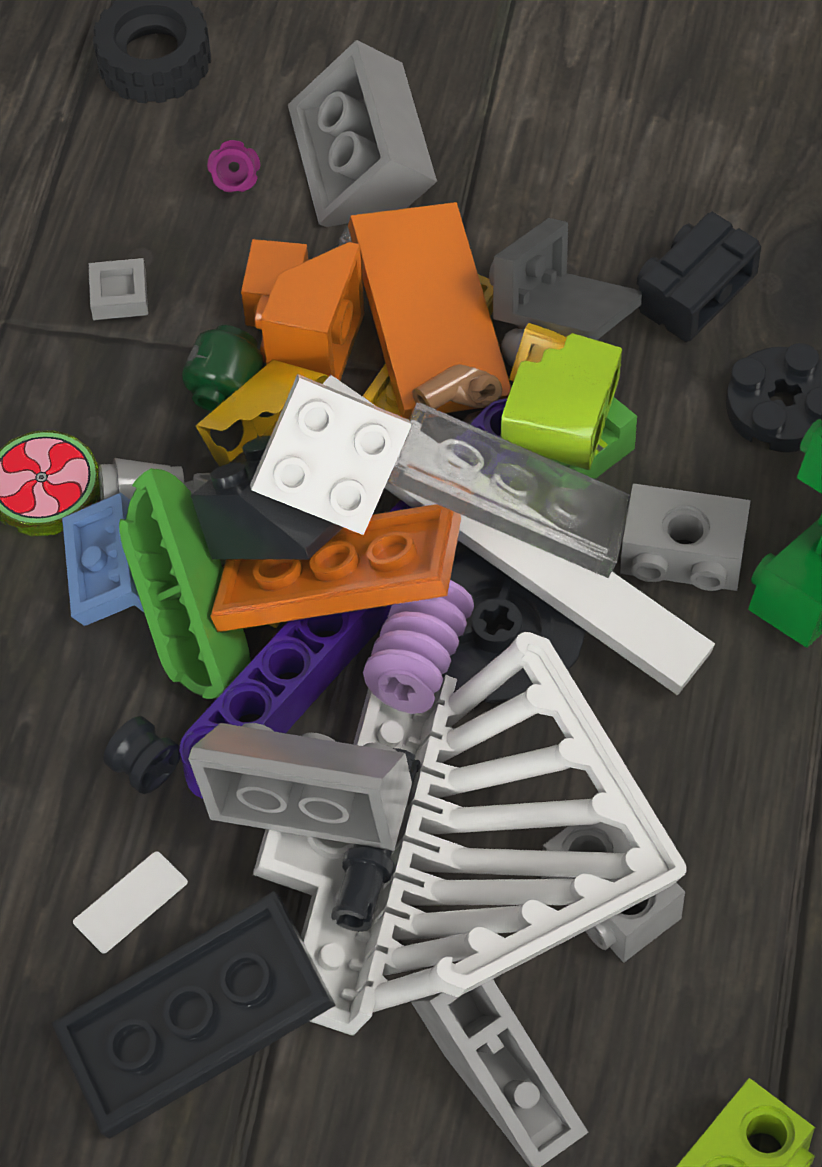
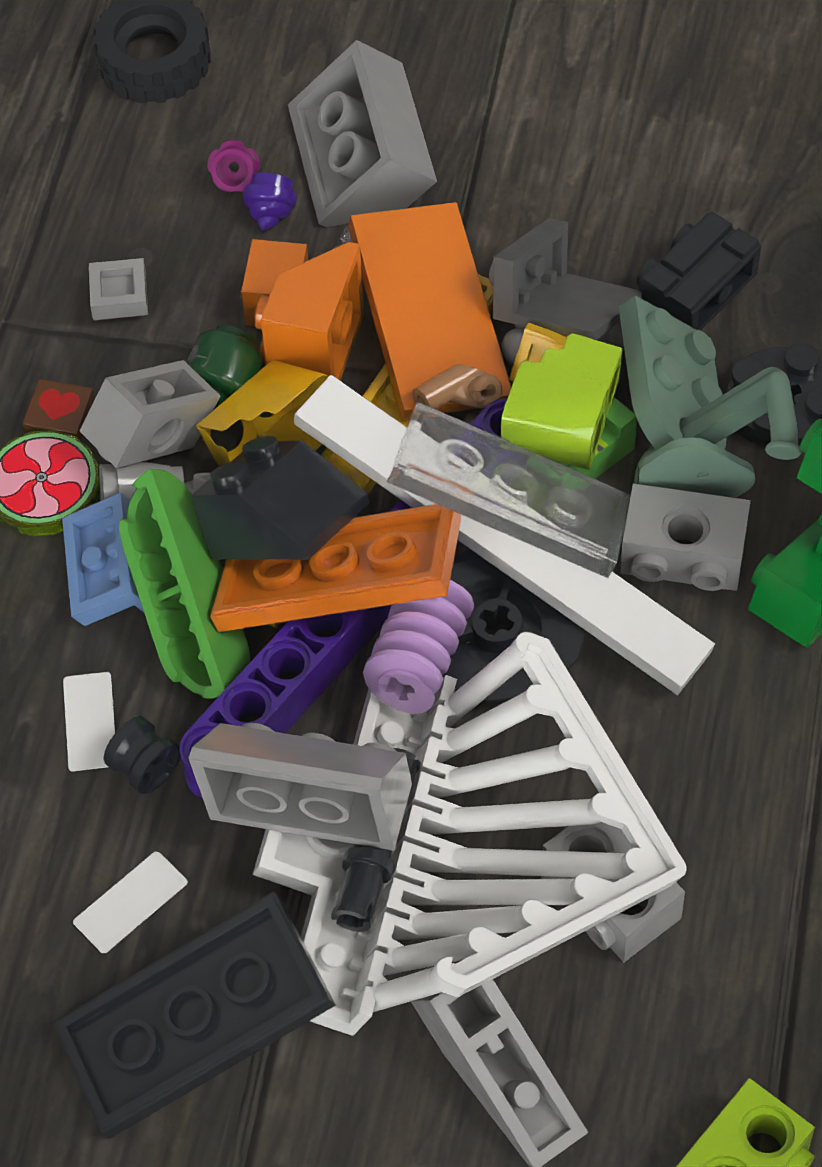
(58, 408): none -> reddish brown tile
(88, 719): none -> white sticker
(148, 413): none -> light grey brick
(269, 199): none -> dark purple plate
(330, 454): white plate -> none
(685, 411): none -> sand green plate

